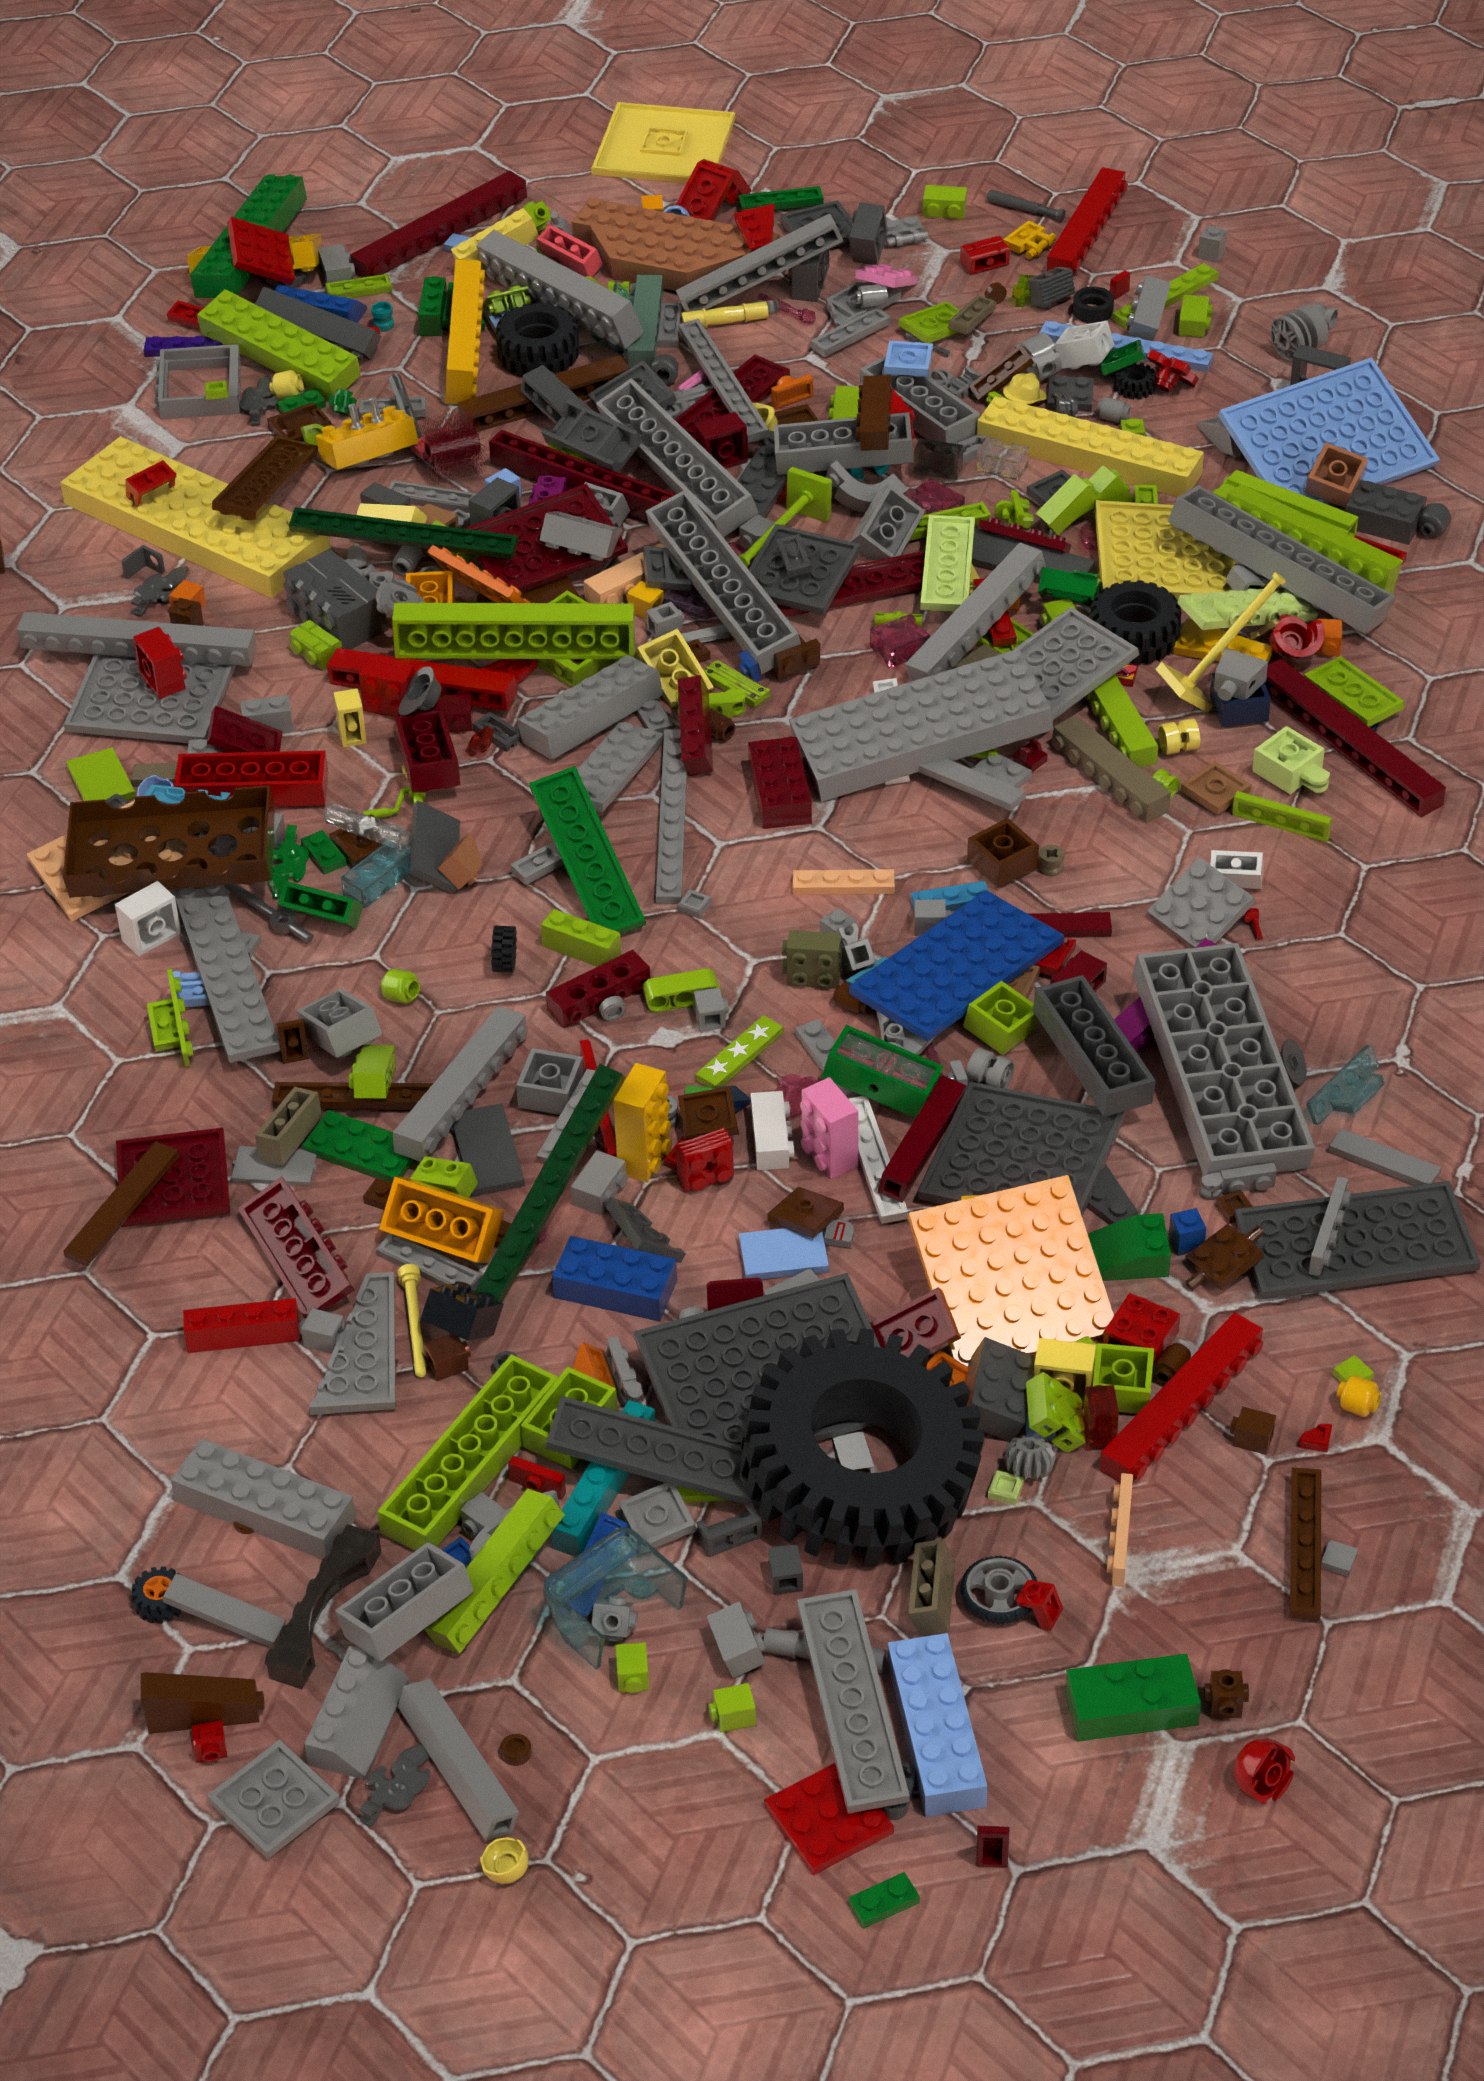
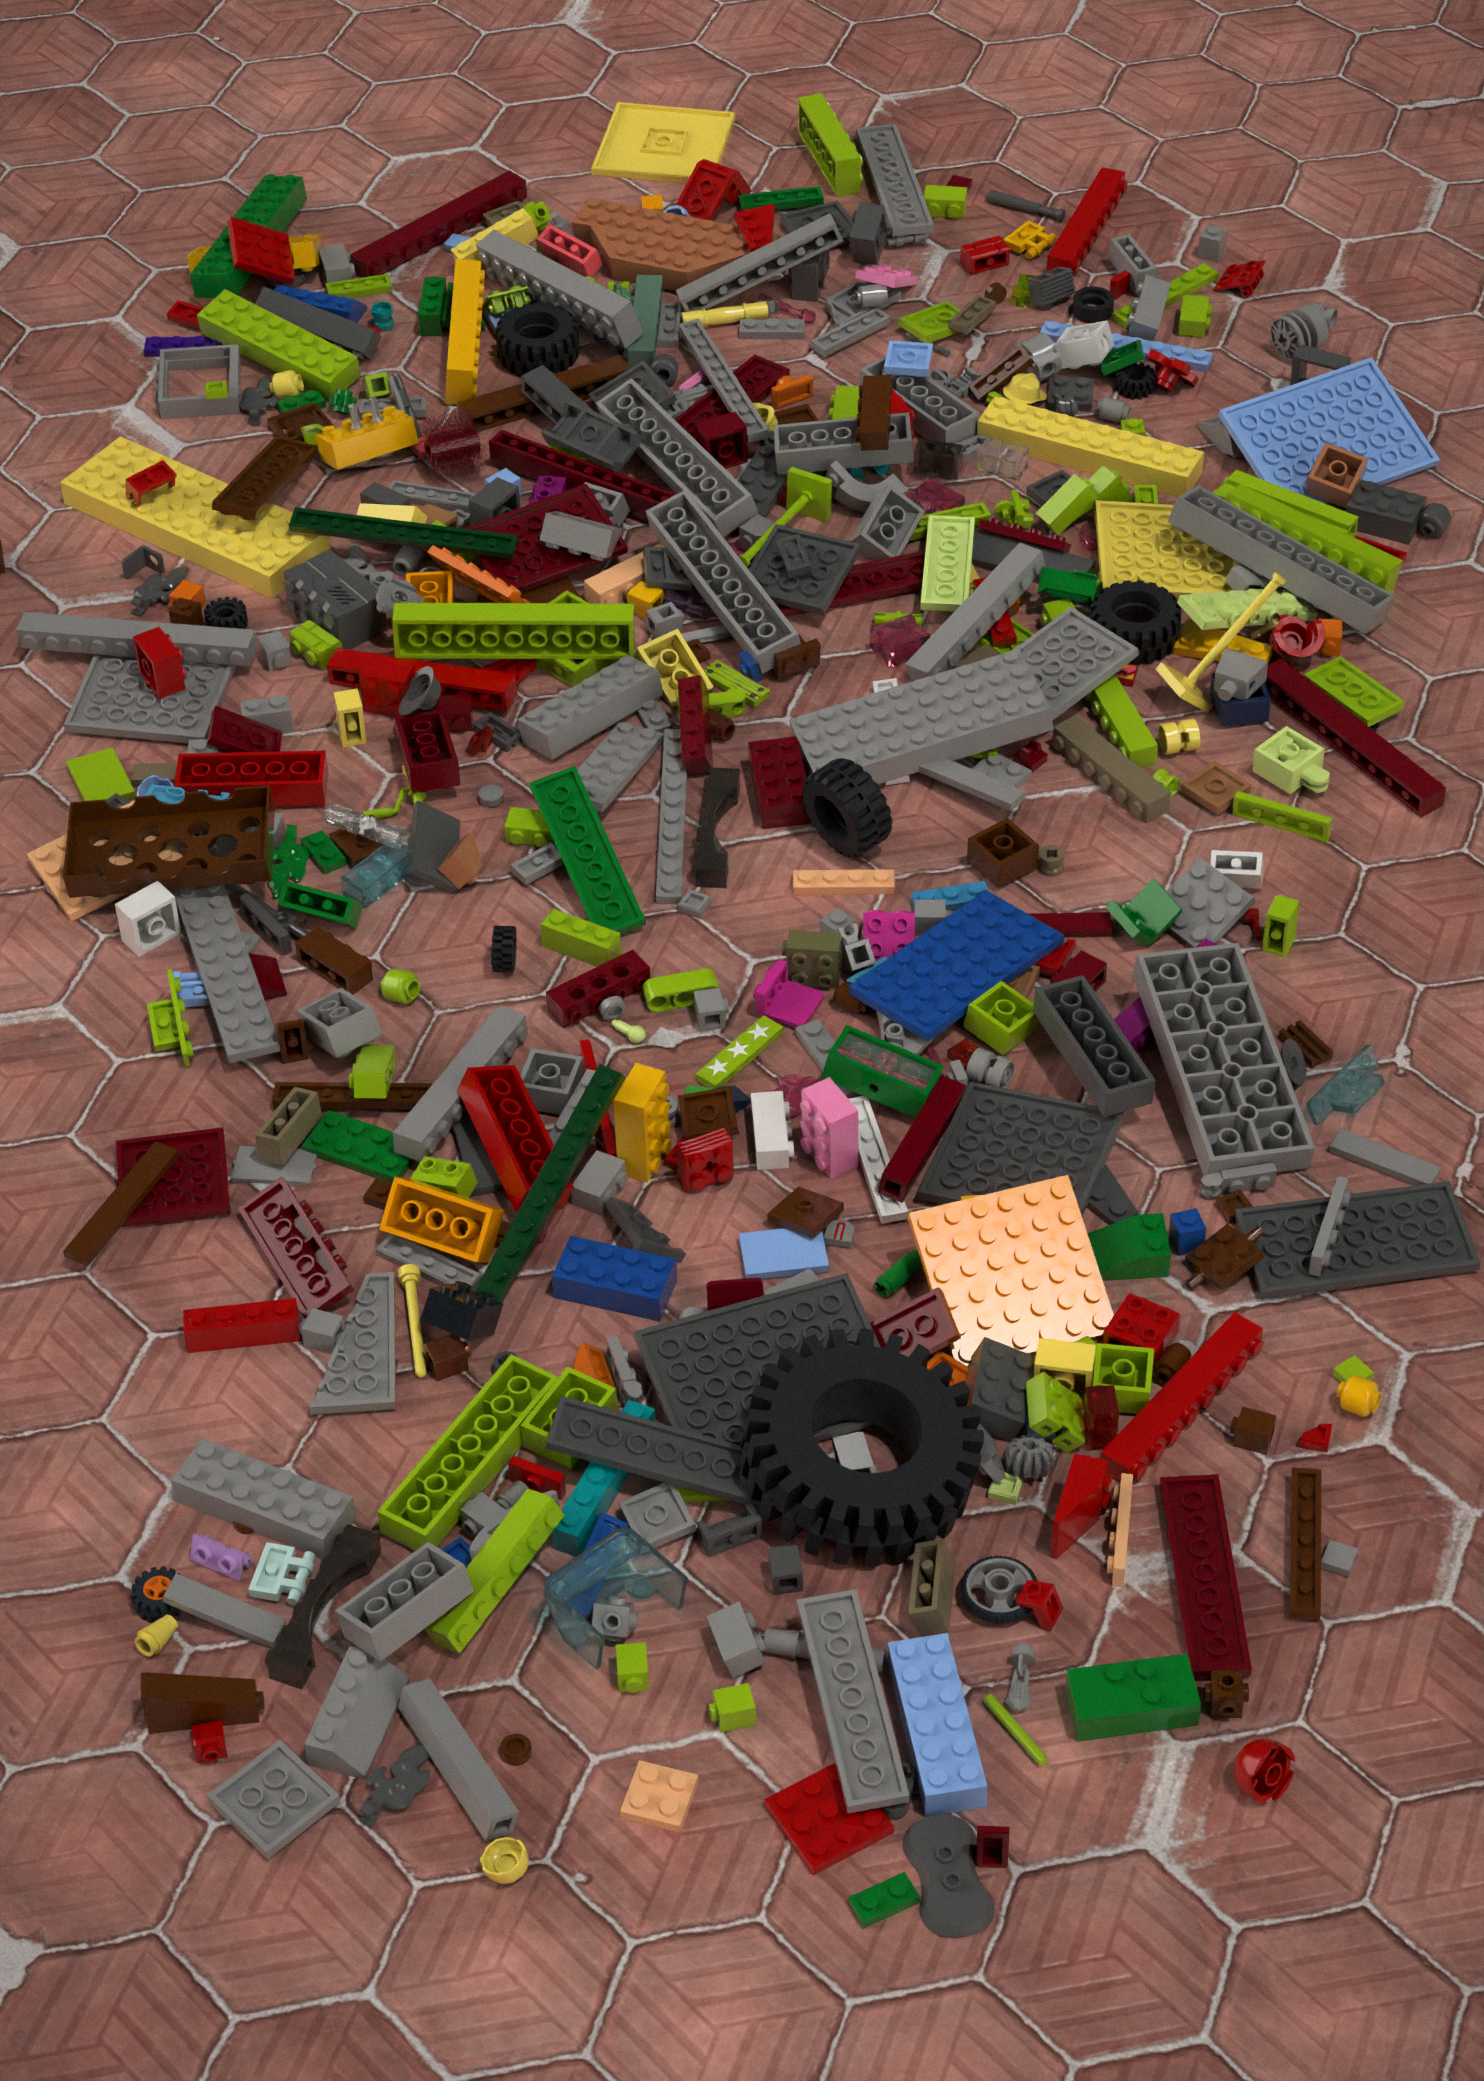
(155, 1636): none -> light yellow cone
(219, 1557): none -> lavender hinge
(226, 613): none -> black tyre
(265, 924): none -> dark grey tile
(268, 976): none -> dark red slope
(272, 1573): none -> light aqua plate
(274, 650): none -> light grey brick
(334, 960): none -> reddish brown brick
(377, 385): none -> lime brick
(491, 795): none -> light grey tile
(500, 213): none -> dark tan plate
(508, 1128): none -> red brick
(512, 1495): none -> light grey pin
(527, 828): none -> lime brick
(634, 1033): none -> yellowish green piece
(659, 1796): none -> light nougat plate
(712, 859): none -> clear smoke arch
(772, 328): none -> light grey plate
(784, 999): none -> dark pink bracket
(829, 145): none -> lime brick
(847, 807): none -> black tyre
(888, 931): none -> dark pink bracket
(894, 180): none -> light grey plate
(898, 1274): none -> green piece
(952, 1895): none -> dark grey plate
(959, 181): none -> dark red tile
(962, 1051): none -> clear red plate
(990, 1459): none -> light grey plate
(1015, 1730): none -> lime bar
(1019, 1696): none -> light grey piece
(1081, 1501): none -> red slope
(1128, 256): none -> light grey brick
(1147, 913): none -> green bracket
(1204, 1575): none -> dark red plate
(1243, 276): none -> red hinge
(1280, 925): none -> lime brick
(1309, 1042): none -> reddish brown tile

